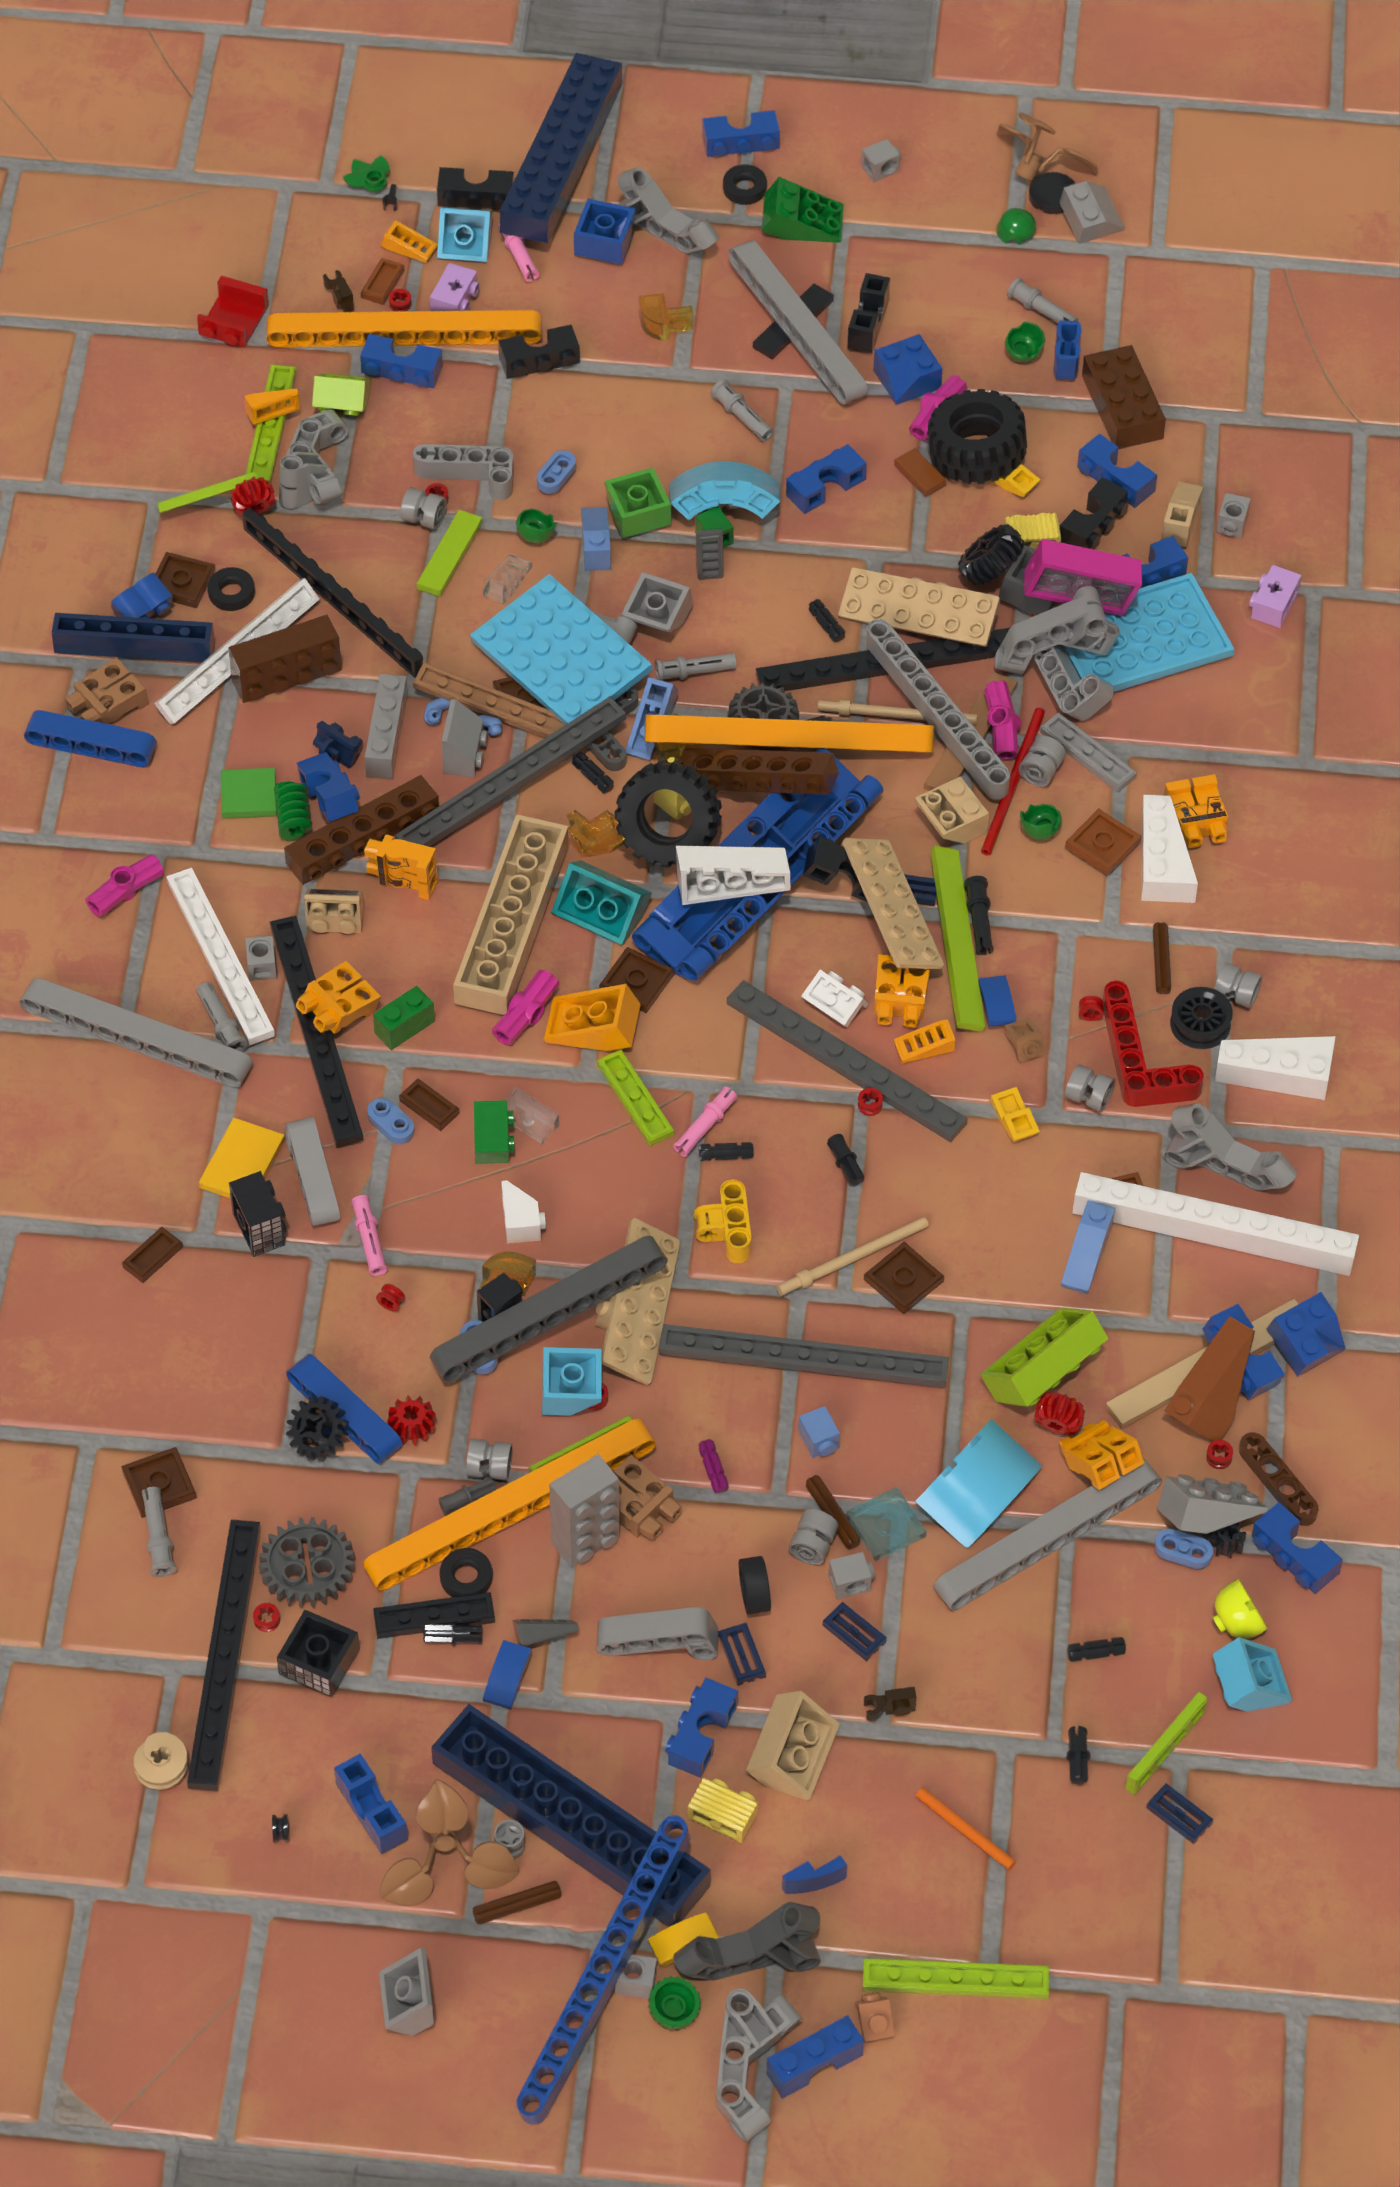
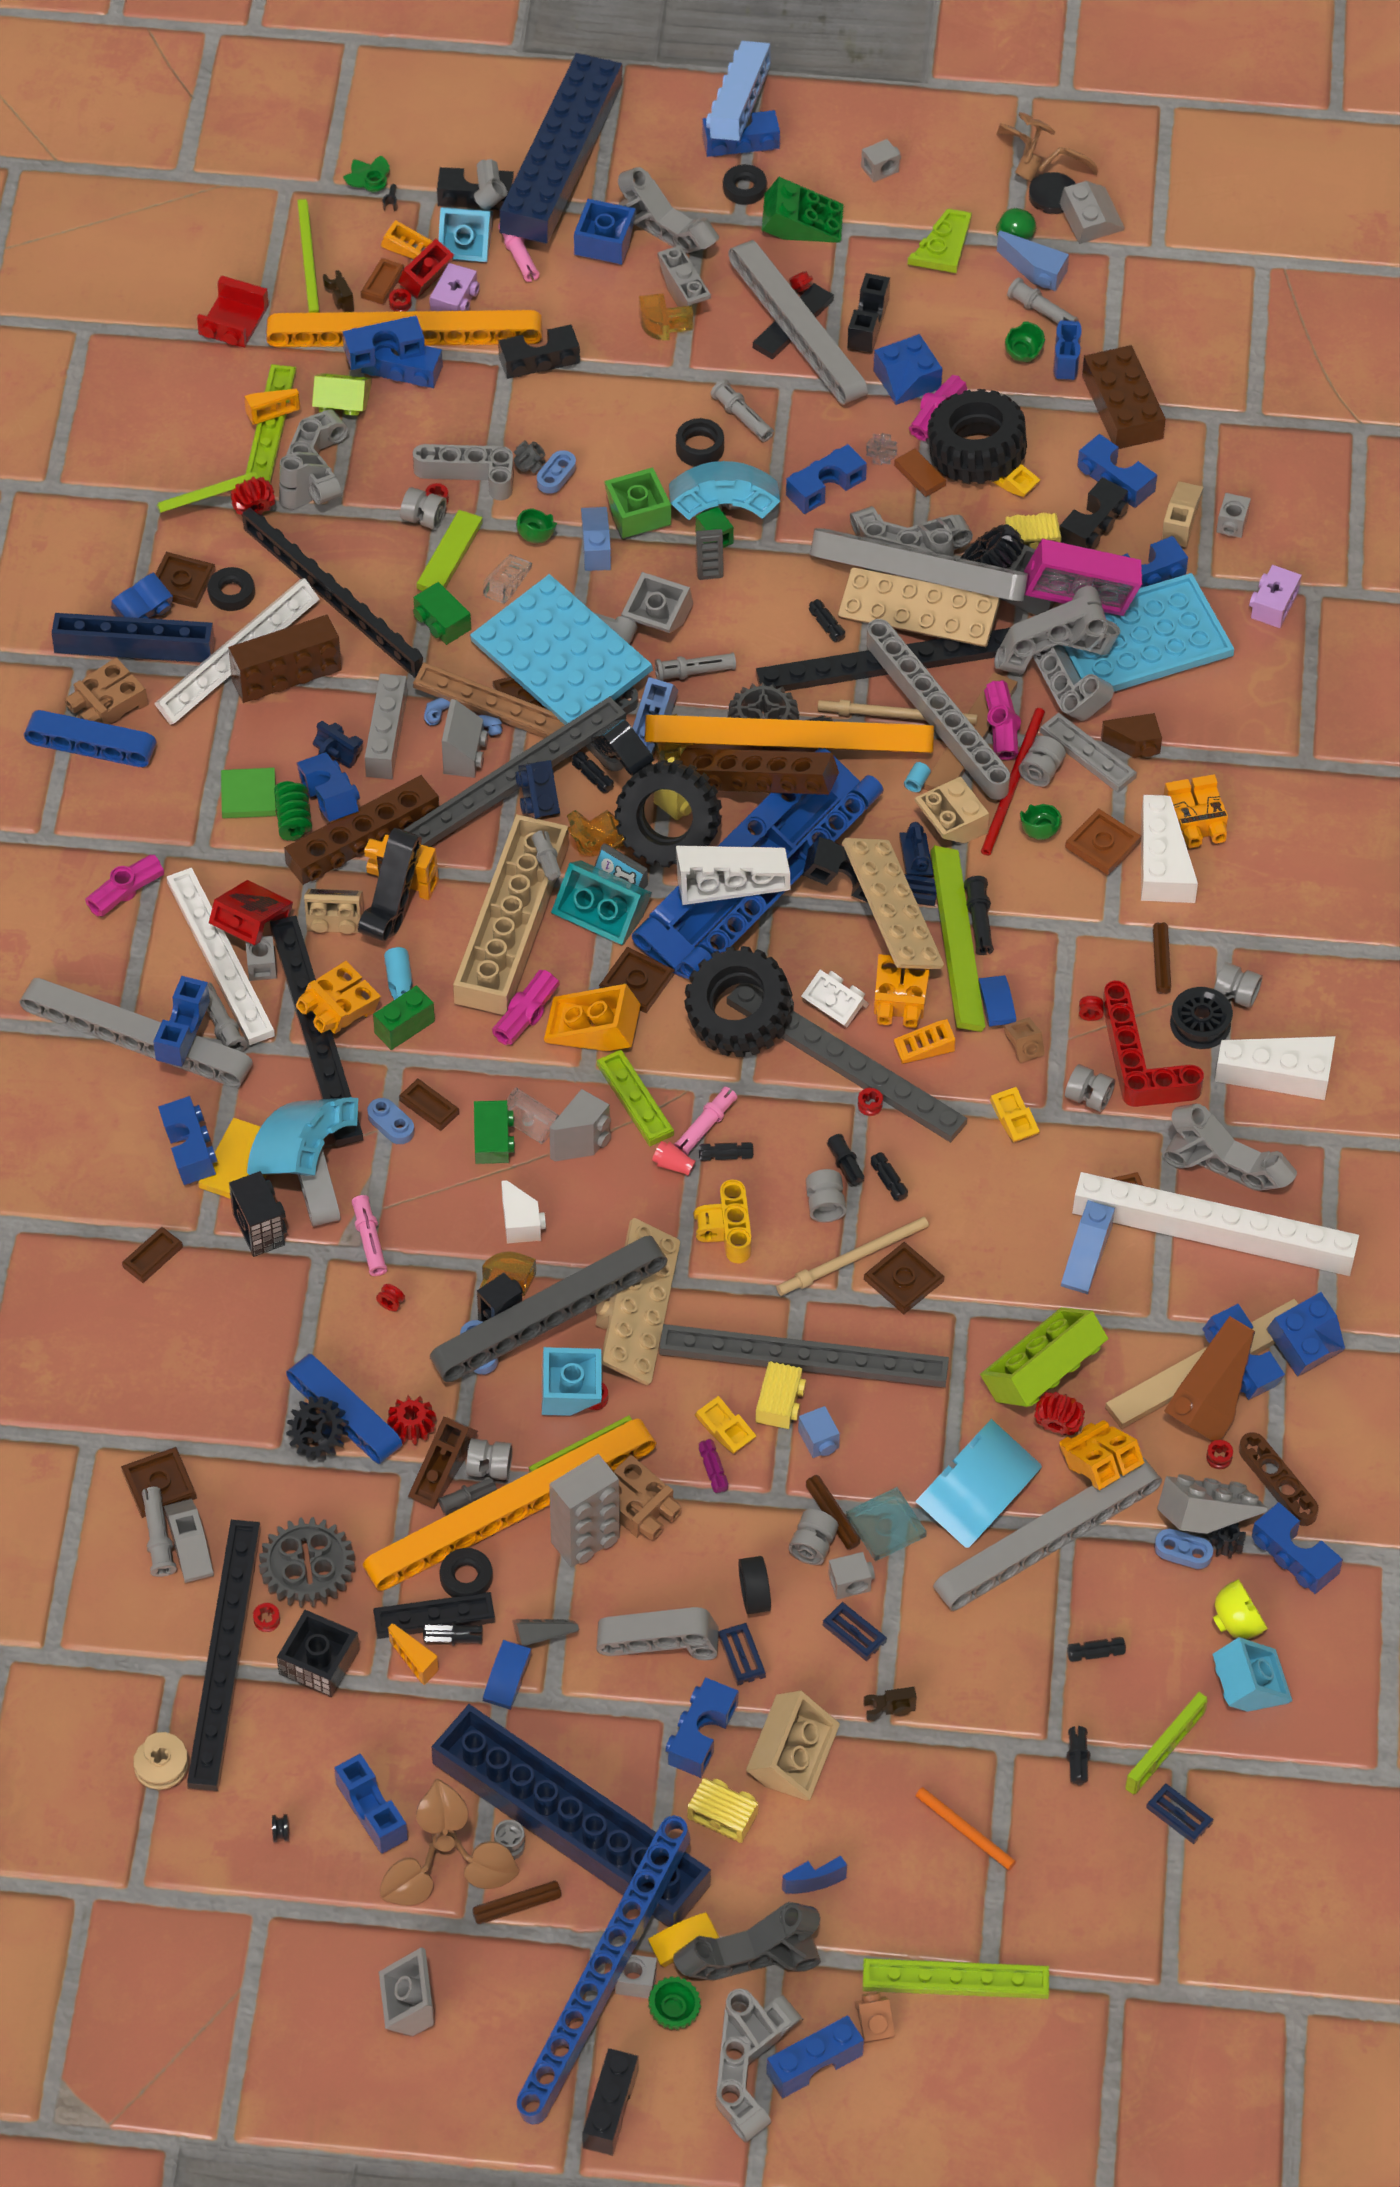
(177, 1034): none -> blue arch
(189, 1540): none -> light grey slope
(193, 1156): none -> blue arch
(247, 909): none -> red panel
(295, 1135): none -> medium azure panel
(308, 259): none -> lime tile
(393, 886): none -> black beam
(398, 971): none -> medium azure piece
(400, 334): none -> blue arch
(416, 1656): none -> light orange slope
(425, 268): none -> red brick
(442, 613): none -> green brick
(442, 1461): none -> reddish brown slope
(490, 187): none -> light grey piece
(529, 457): none -> dark grey gear
(538, 789): none -> dark blue bracket
(546, 855): none -> light grey axle
(580, 1128): none -> light grey slope
(609, 2101): none -> black arch
(621, 866): none -> slope
(622, 741): none -> black beam
(672, 1158): none -> coral cone
(681, 277): none -> light grey slope
(704, 428): none -> black tyre
(724, 1425): none -> yellow slope
(728, 970): none -> black tyre
(739, 90): none -> light blue brick
(779, 1395): none -> light yellow brick
(800, 281): none -> red plate
(825, 1195): none -> light grey wheel
(881, 449): none -> clear gear
(889, 1176): none -> black axle
(916, 851): none -> dark blue hinge
(917, 777): none -> medium azure hinge
(919, 564): none -> light grey beam
(937, 536): none -> light grey connector
(944, 244): none -> lime wing
(1035, 261): none -> medium blue slope
(1133, 735): none -> reddish brown slope

